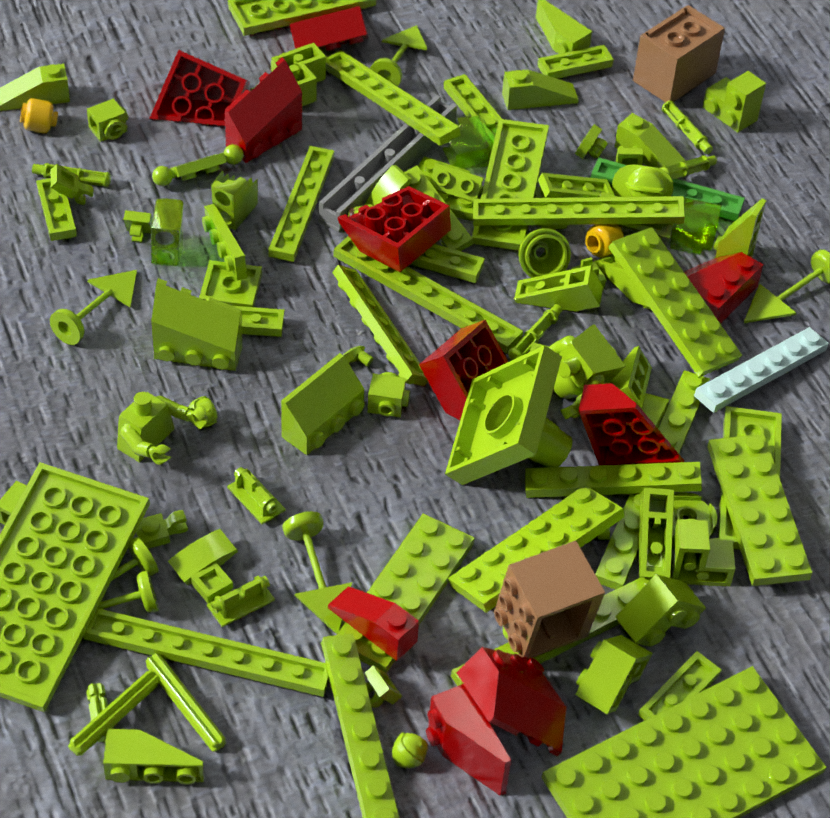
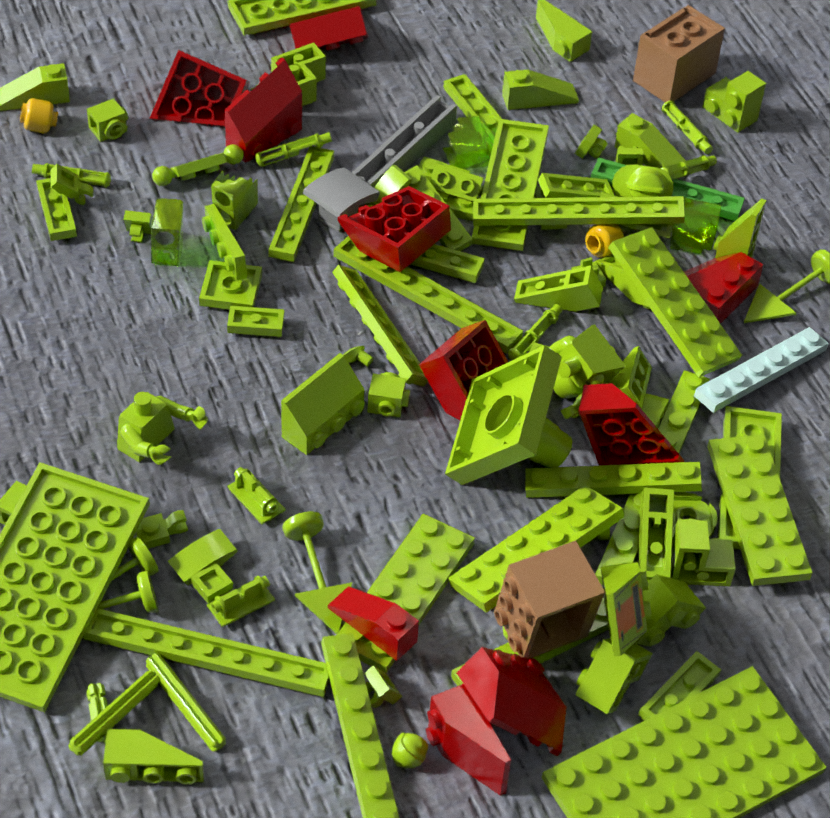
(68, 325): lime piece -> none
(195, 329): lime wedge -> none
(208, 406): lime piece -> none
(293, 148): none -> lime piece
(341, 192): none -> light grey slope
(389, 68): lime piece -> none
(392, 98): lime plate -> none
(555, 256): lime piece -> none
(576, 62): lime plate -> none
(625, 604): none -> lime slope

